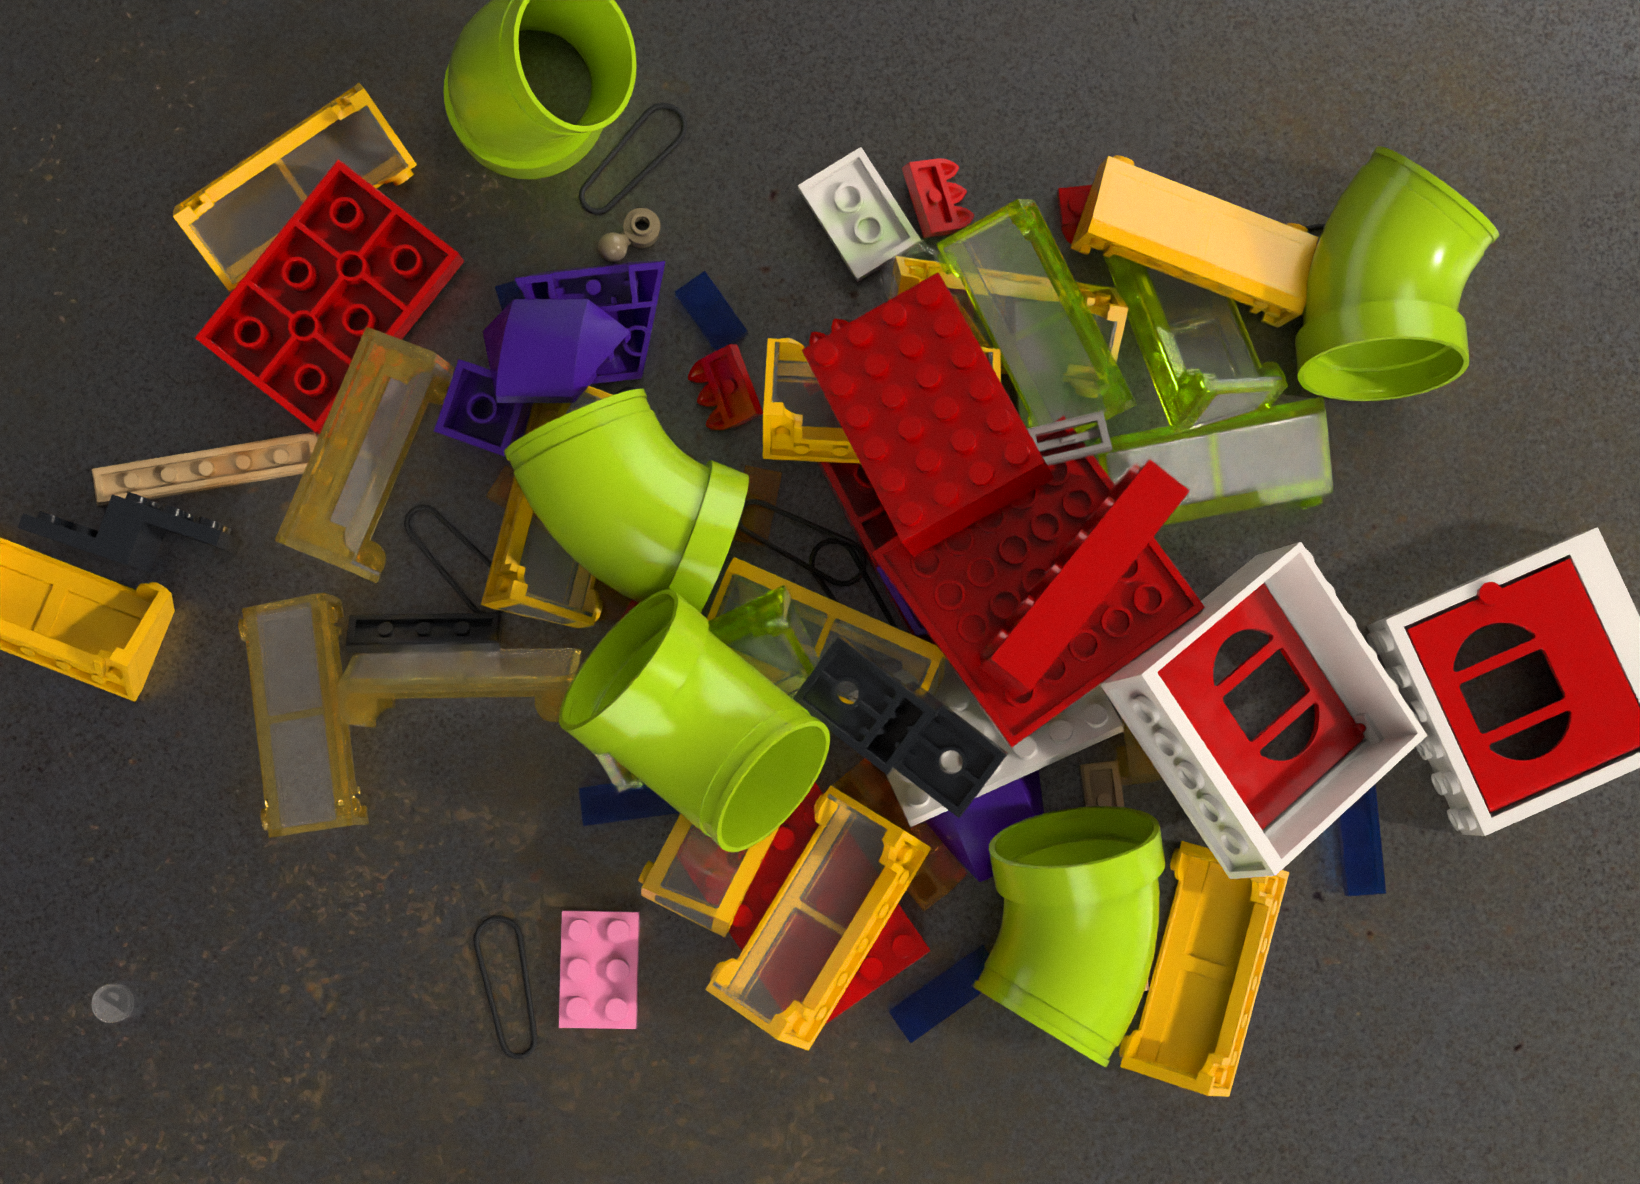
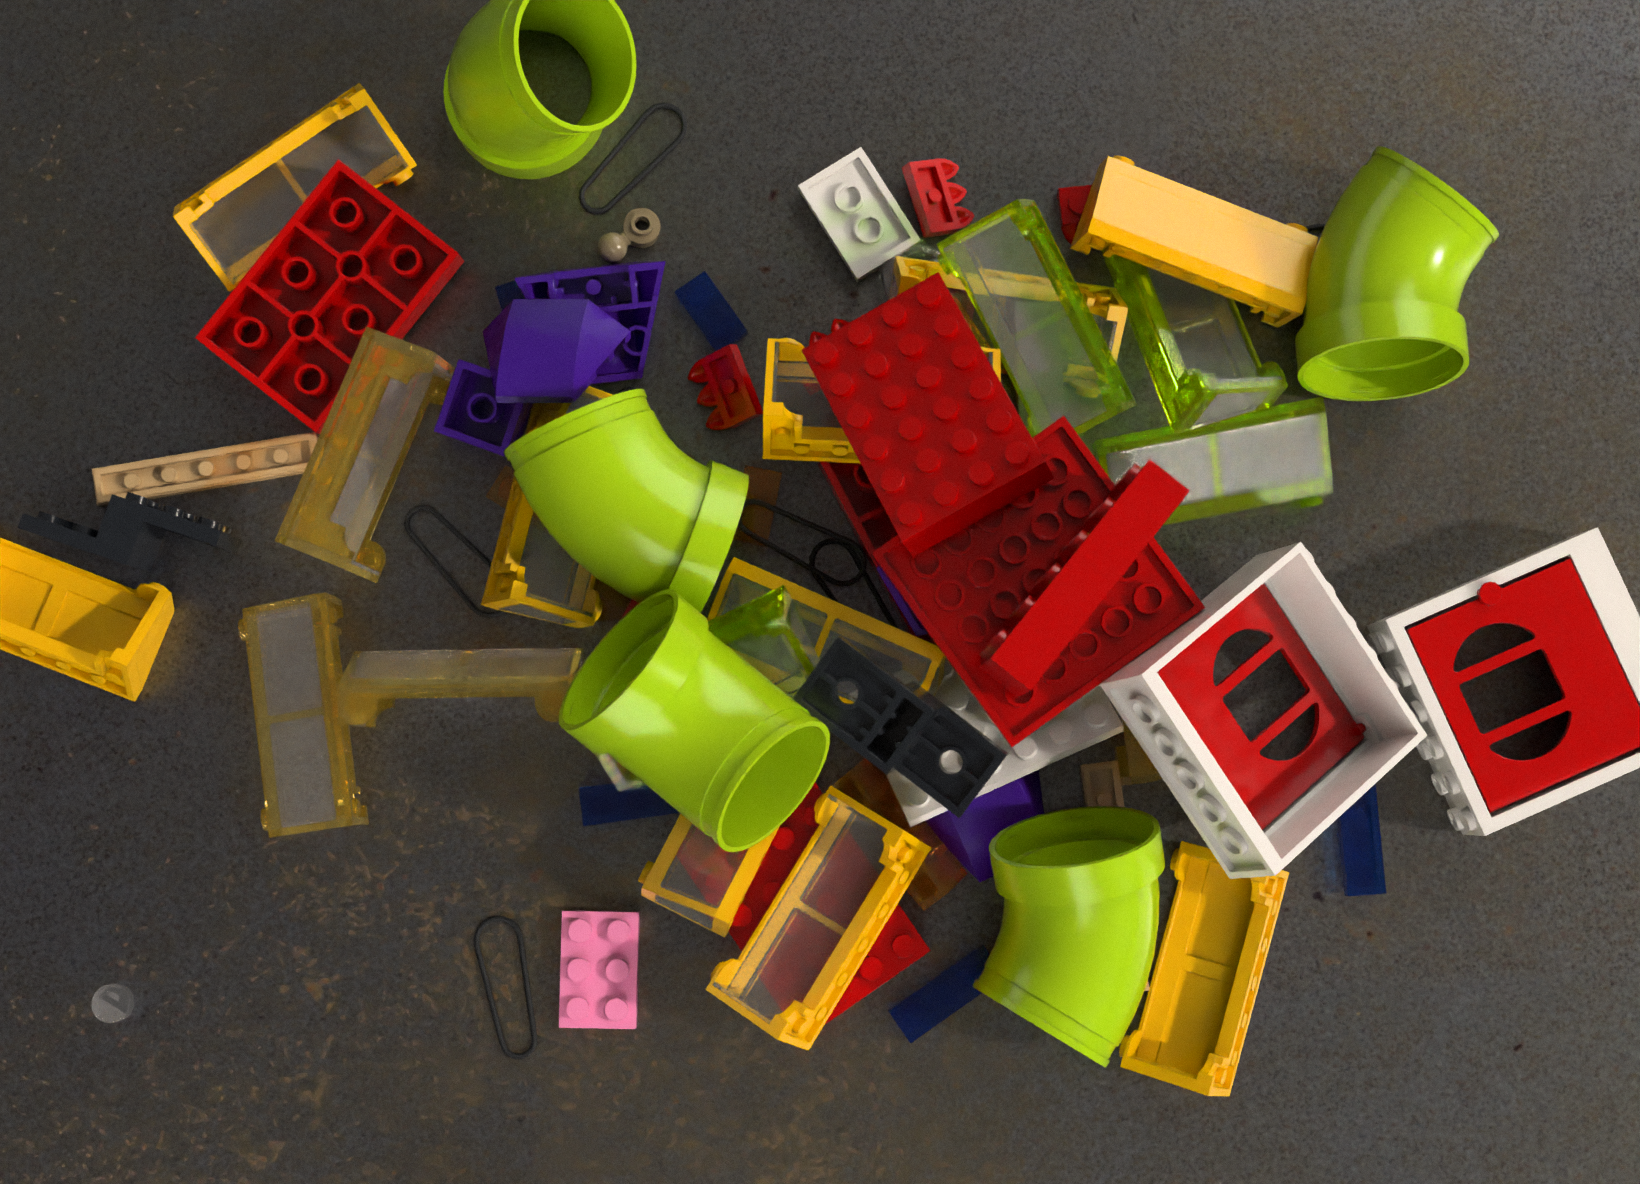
(424, 632): black tile -> none
(1101, 432): light grey tile -> none

